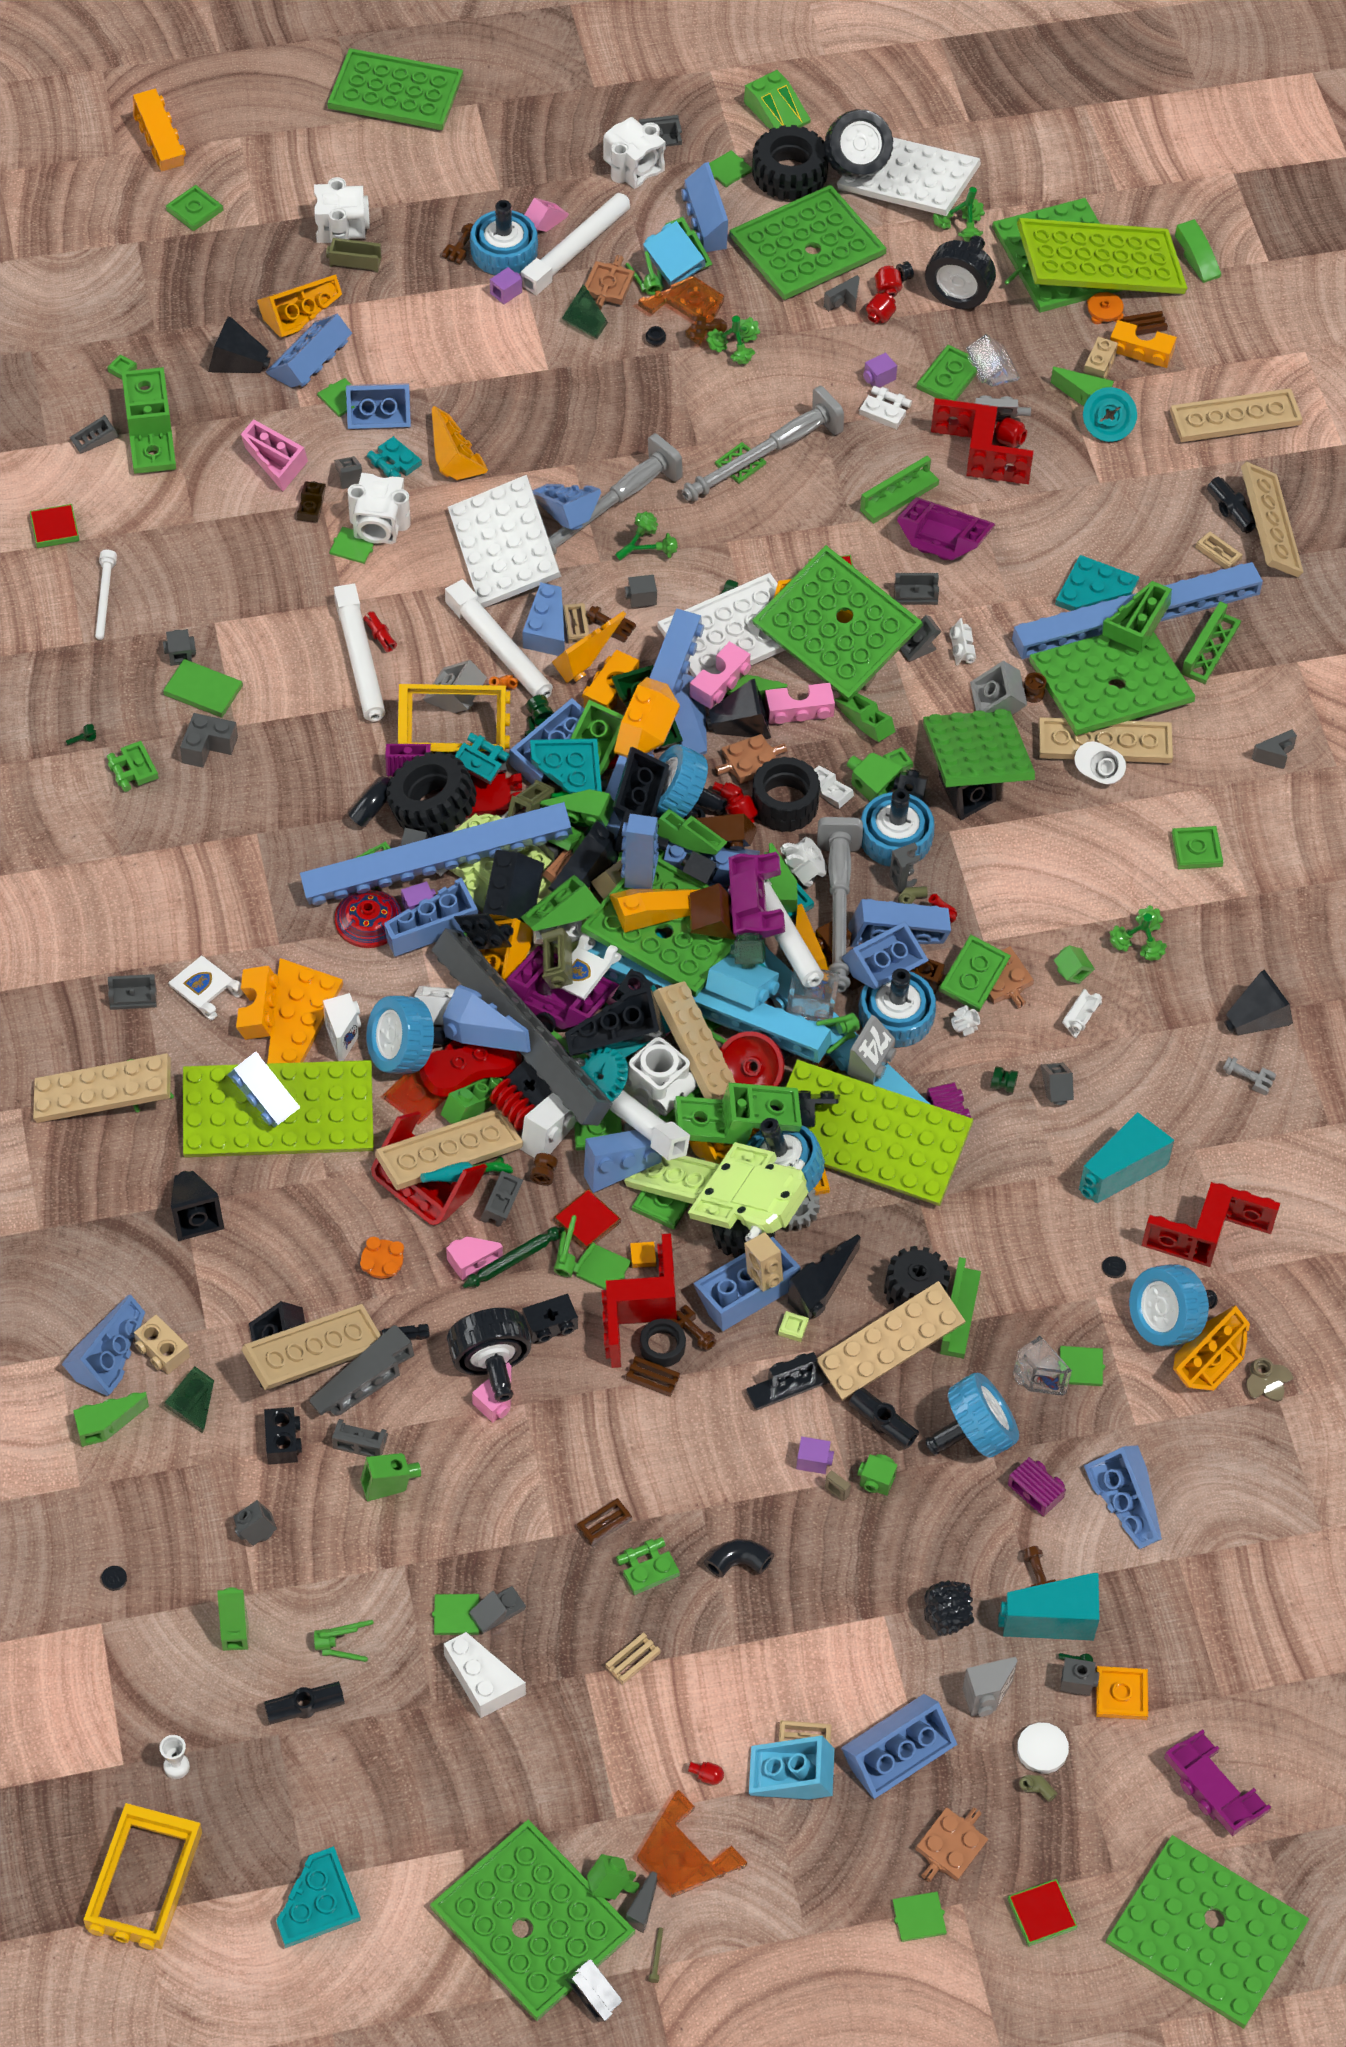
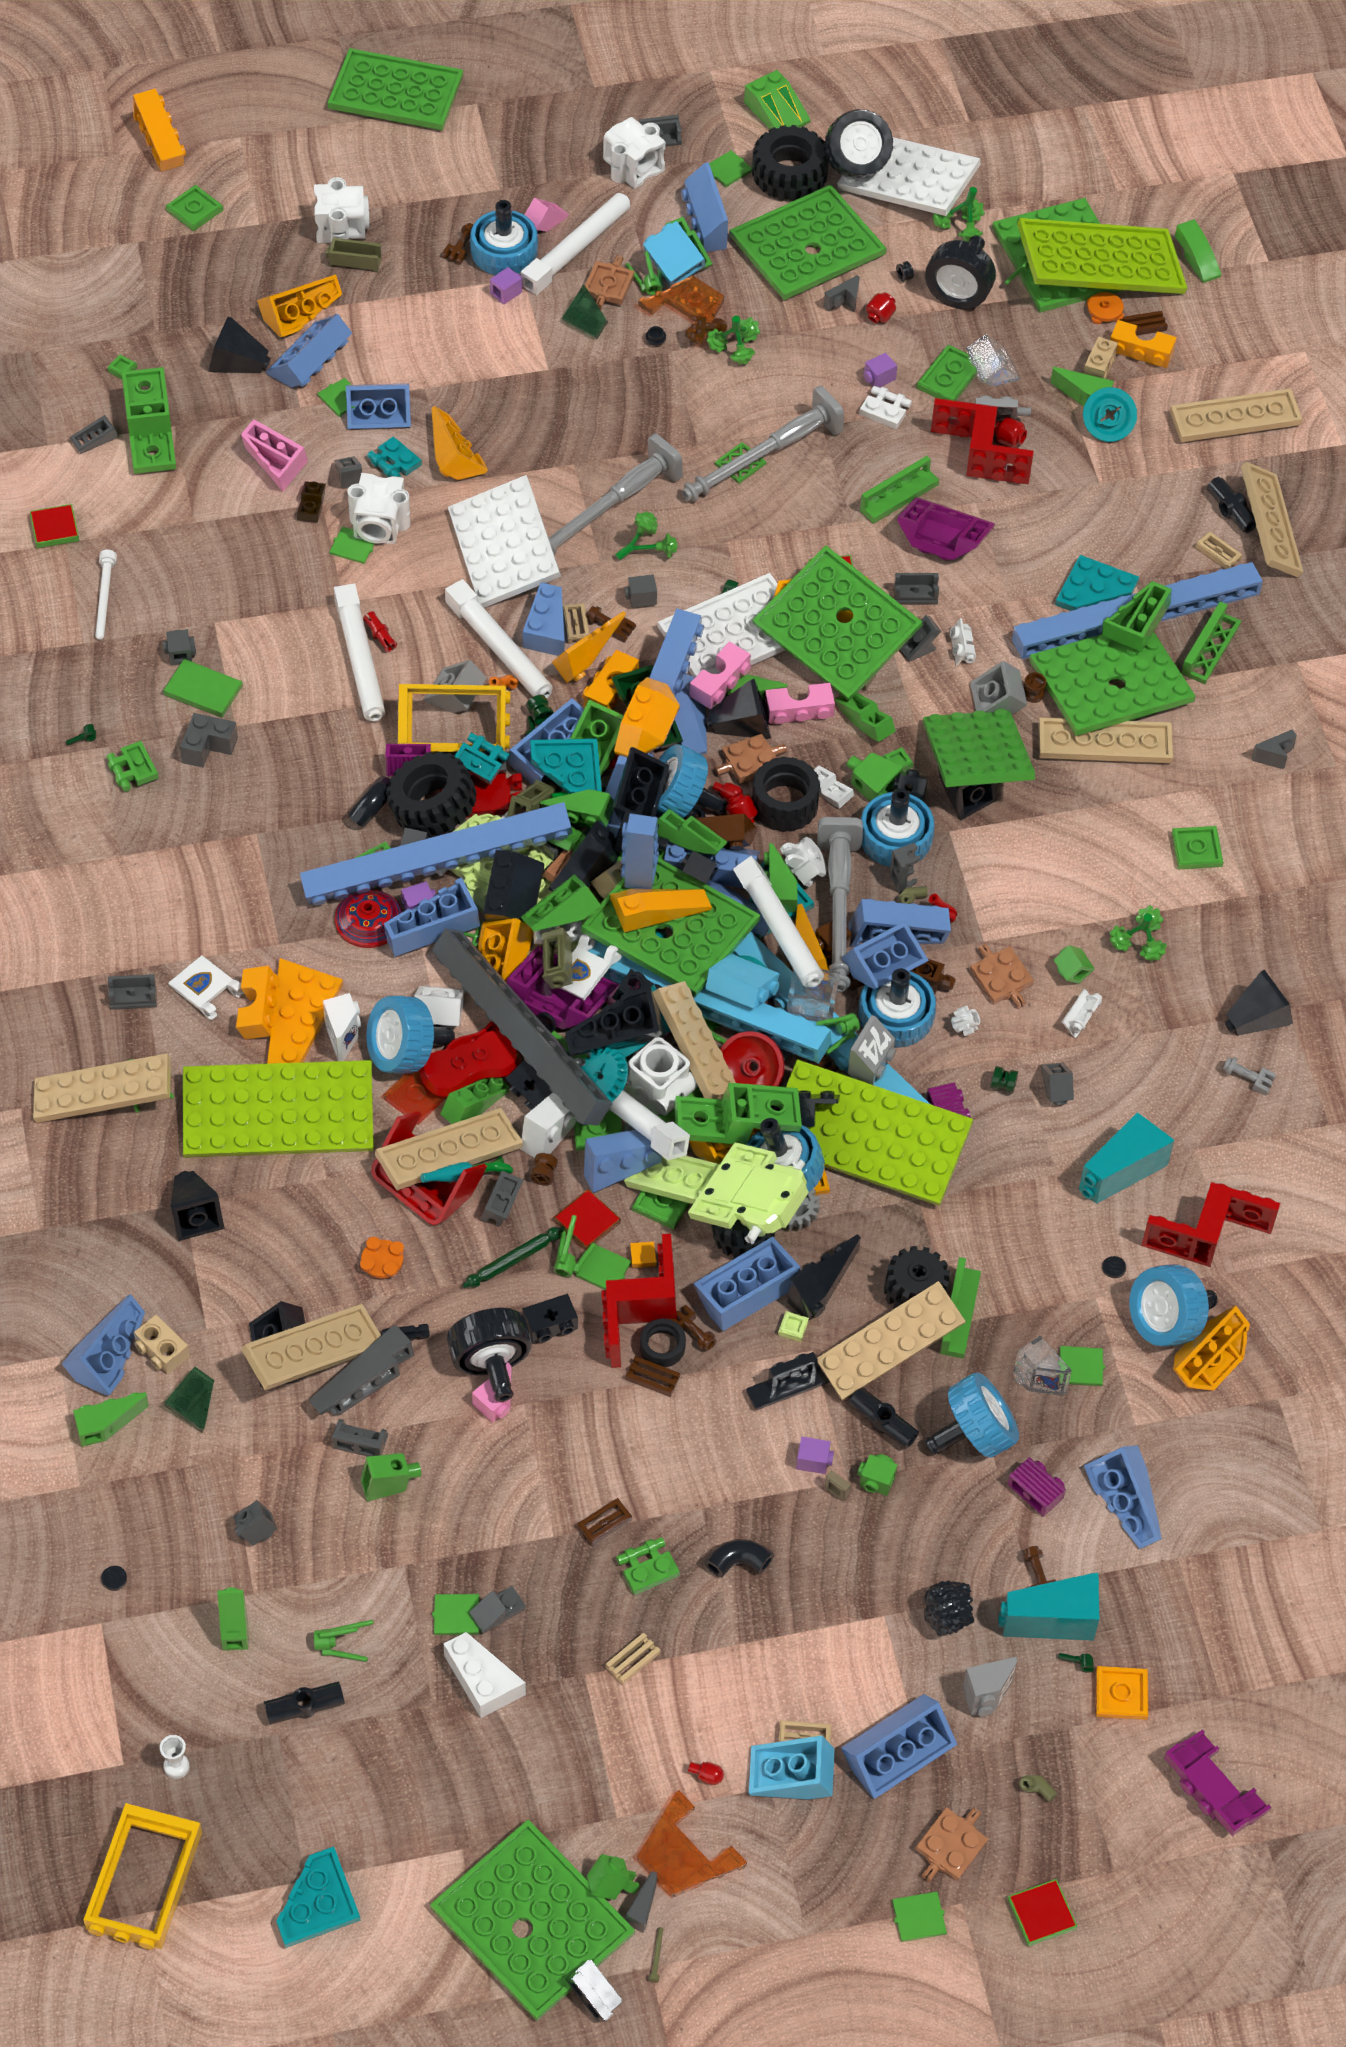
(263, 1090): wedge -> none
(283, 1435): black brick -> none
(472, 1254): bright pink slope -> none
(480, 1024): medium blue wedge -> none
(484, 931): black hinge -> none
(510, 1103): red piece -> none
(568, 505): medium blue wedge -> none
(711, 912): reddish brown slope -> none
(748, 894): magenta bracket -> none
(748, 950): clear green brick -> none
(764, 1261): tan brick -> none
(888, 280): red head -> none
(974, 973): bright green tile -> none
(1042, 1748): white tile -> none
(1078, 1676): dark grey brick -> none
(1100, 762): white piece -> none
(1220, 1965): bright green plate -> none
(1267, 1383): dark tan plate -> none

